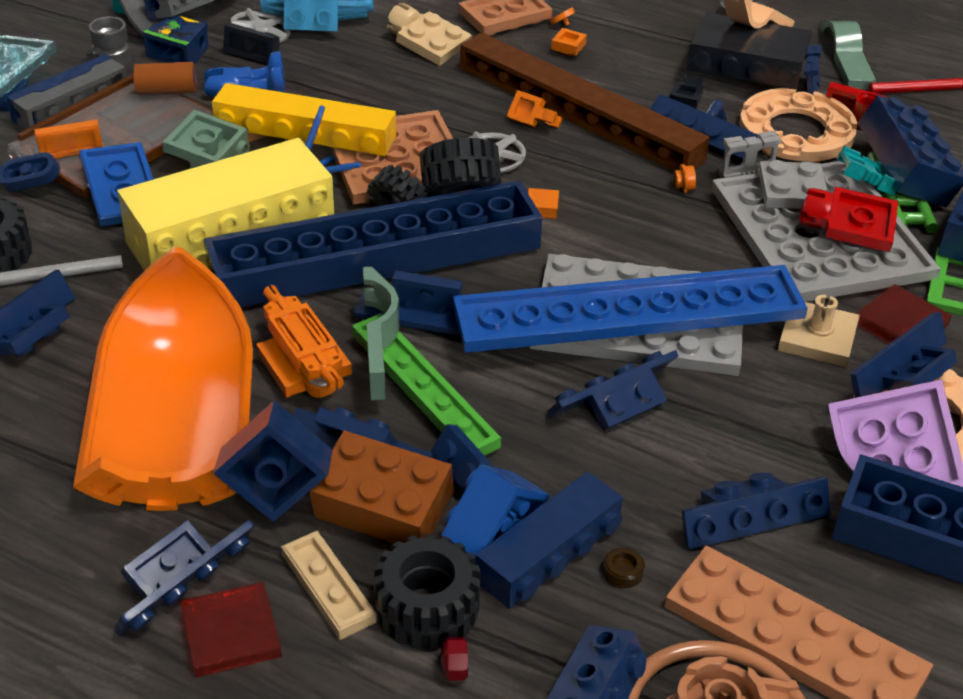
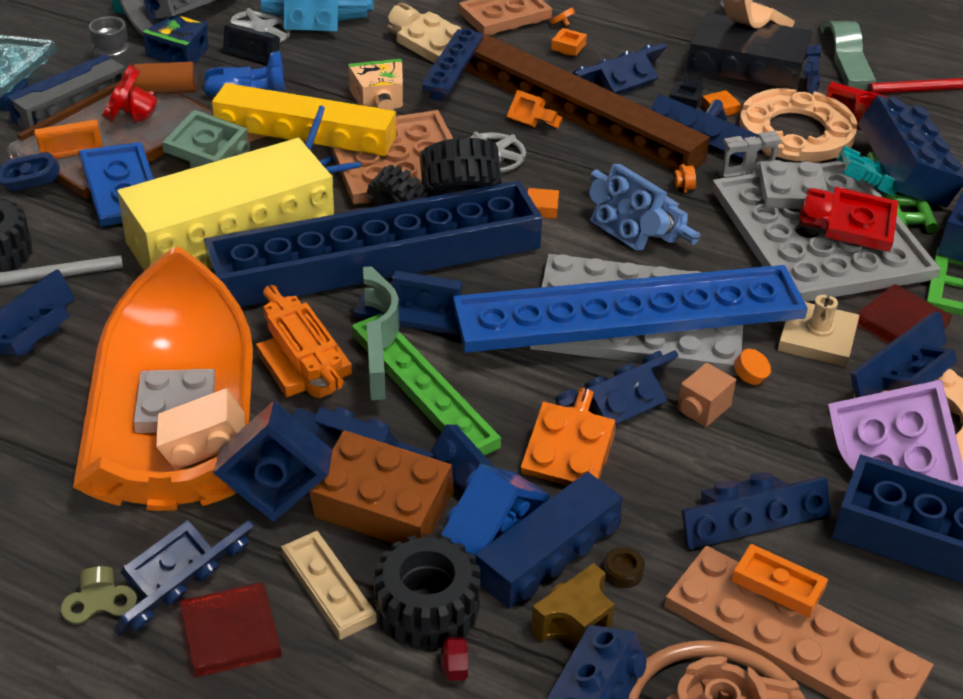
(97, 596): none -> olive piece
(130, 99): none -> red plate
(166, 390): none -> light grey plate
(198, 428): none -> light nougat brick
(377, 83): none -> light nougat torso
(451, 63): none -> dark blue bracket
(568, 442): none -> orange plate
(573, 608): none -> pearl gold brick
(626, 71): none -> dark blue bracket
(636, 209): none -> medium blue piece
(706, 394): none -> nougat brick
(730, 104): none -> orange tile
(752, 366): none -> orange tile
(780, 580): none -> orange plate

